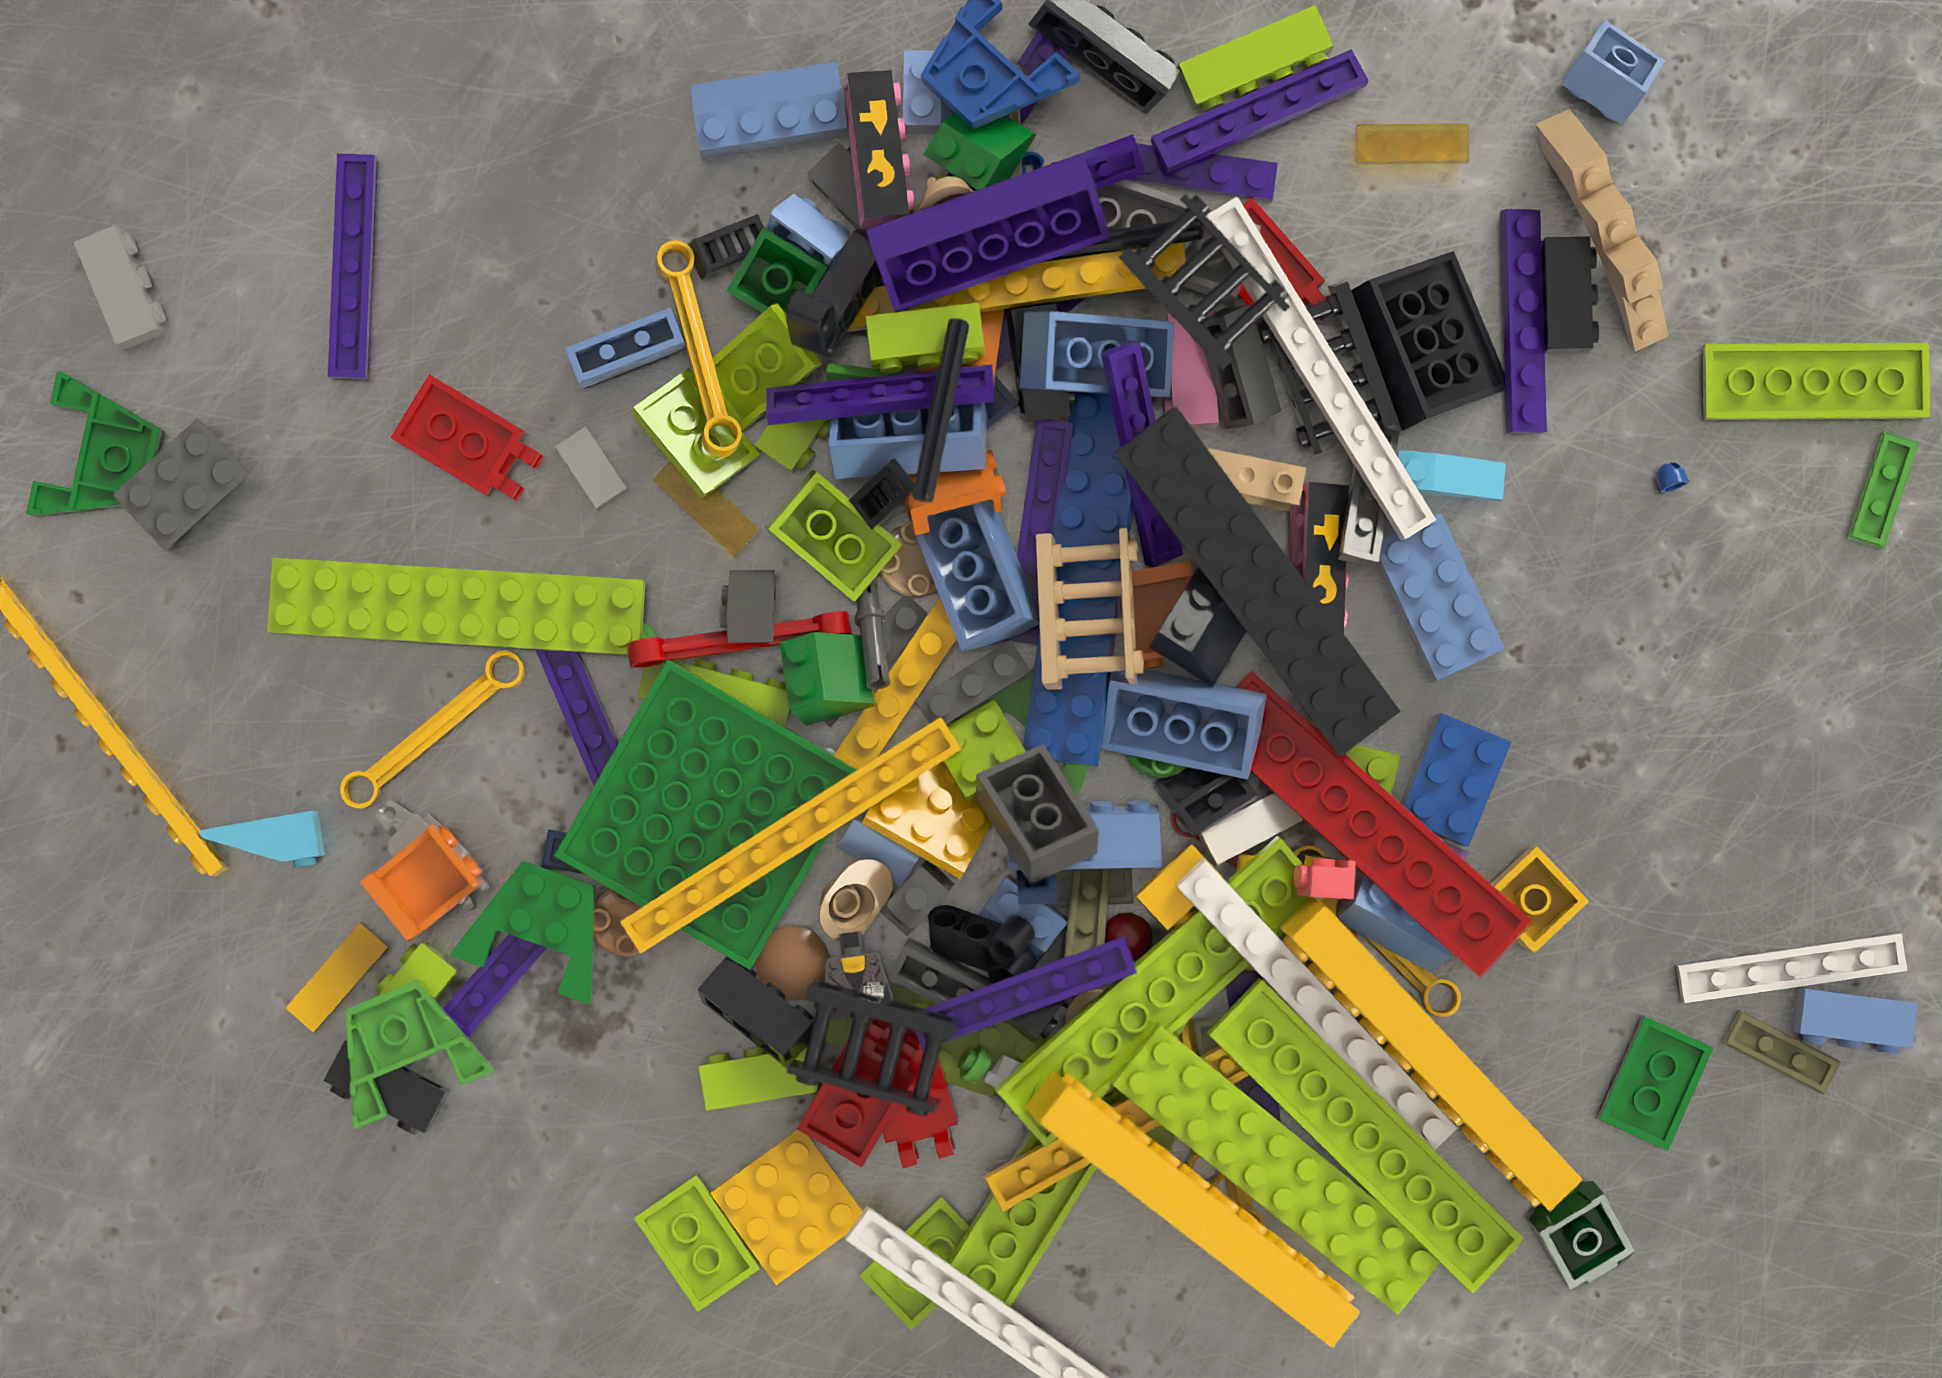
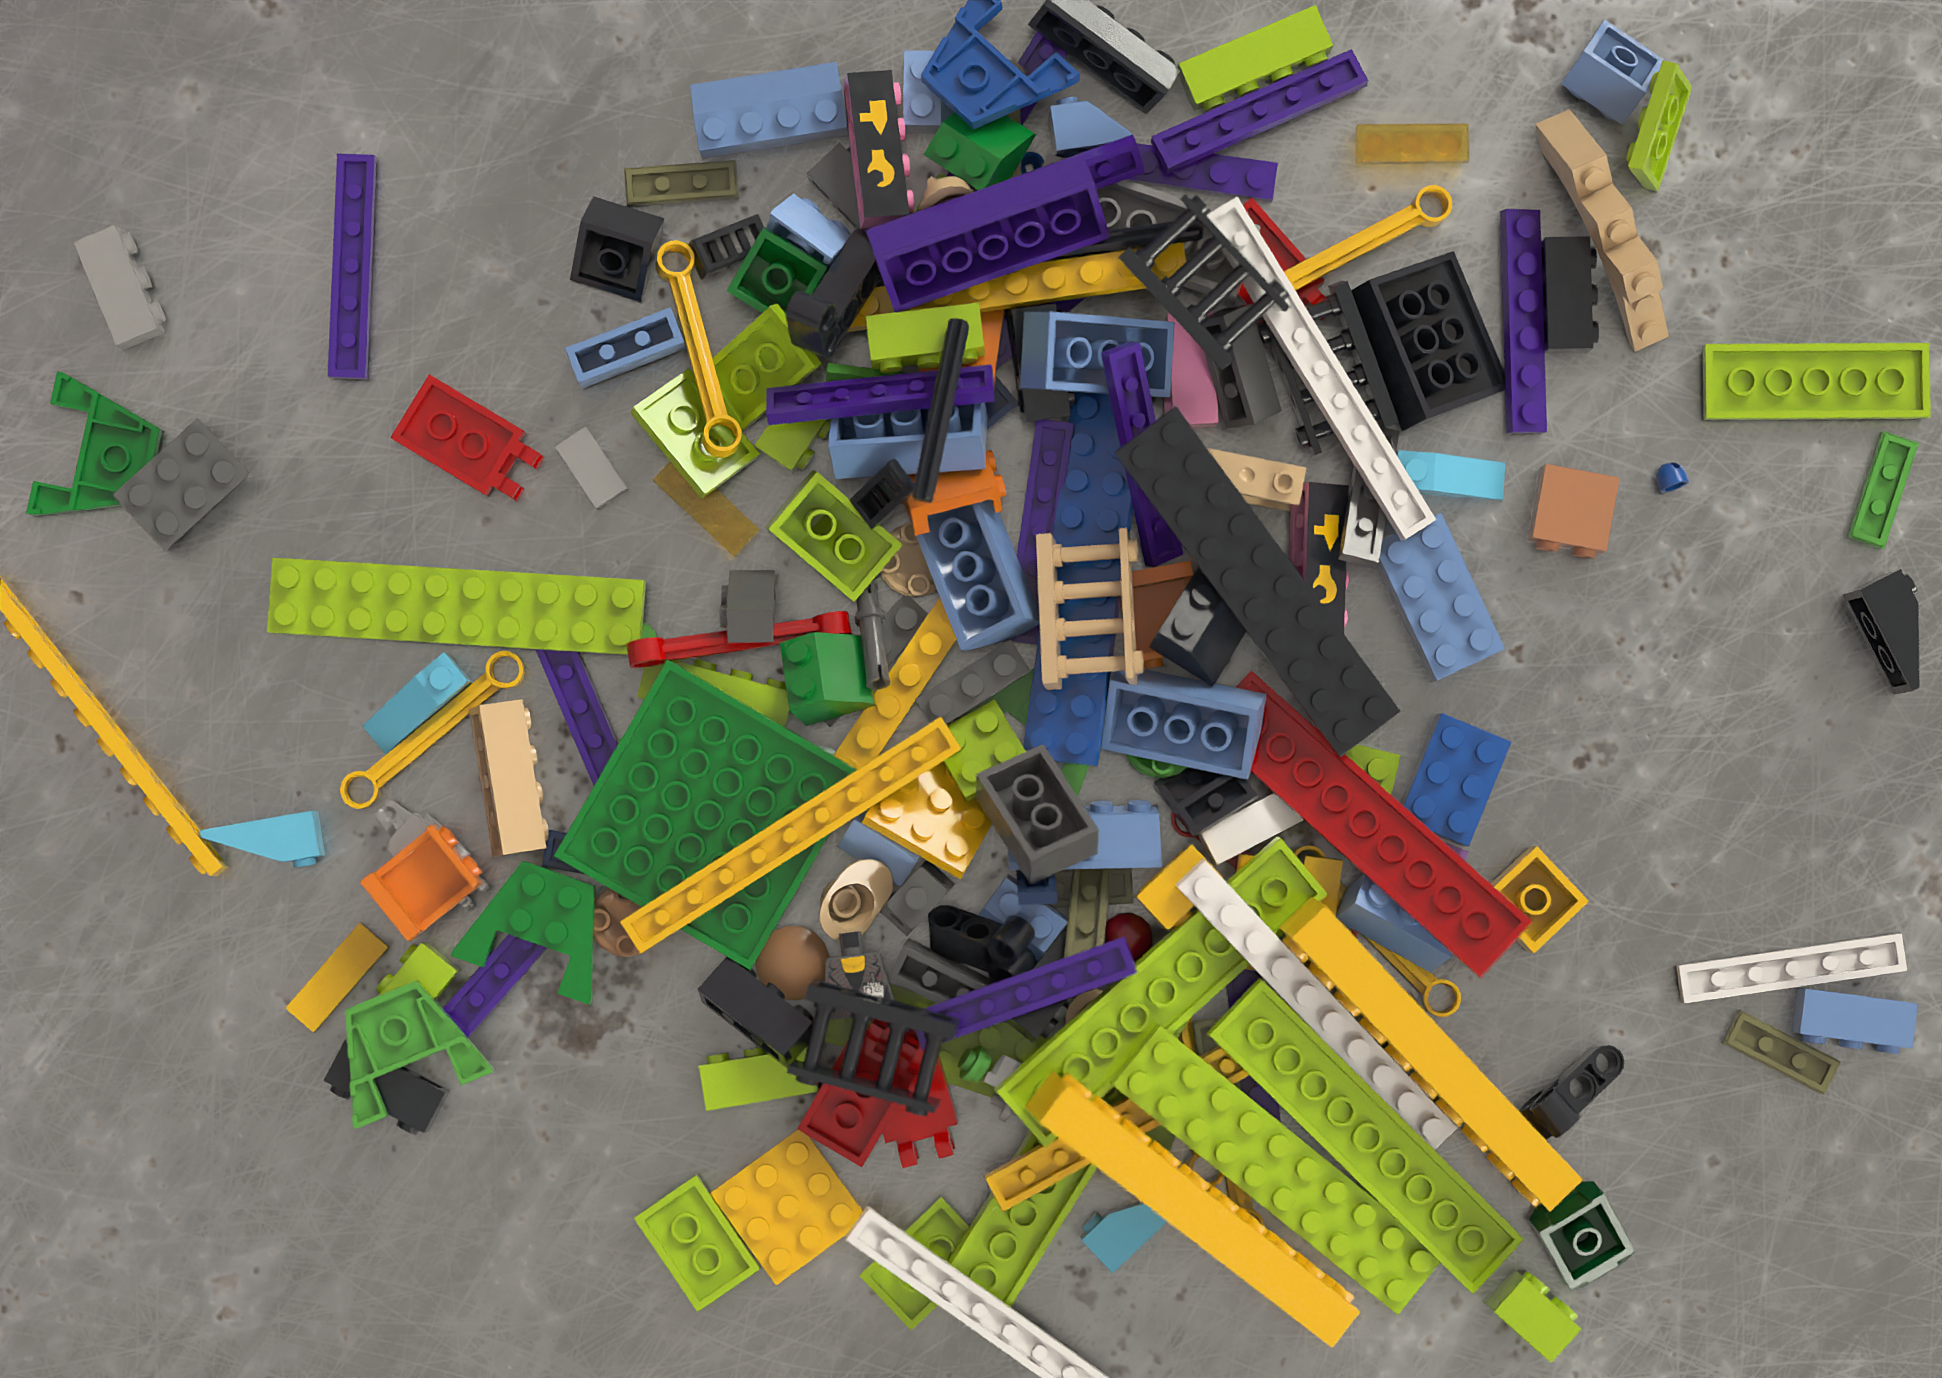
(417, 702): none -> medium azure slope
(508, 777): none -> tan brick
(616, 248): none -> black slope
(681, 183): none -> olive tile
(1081, 127): none -> medium blue slope
(1120, 1232): none -> medium azure slope
(1326, 878): coral brick -> none
(1369, 238): none -> yellow piece
(1526, 1309): none -> lime piece
(1556, 1109): none -> black piece
(1572, 510): none -> nougat piece
(1655, 1083): green plate -> none
(1659, 125): none -> lime plate
(1890, 623): none -> black slope

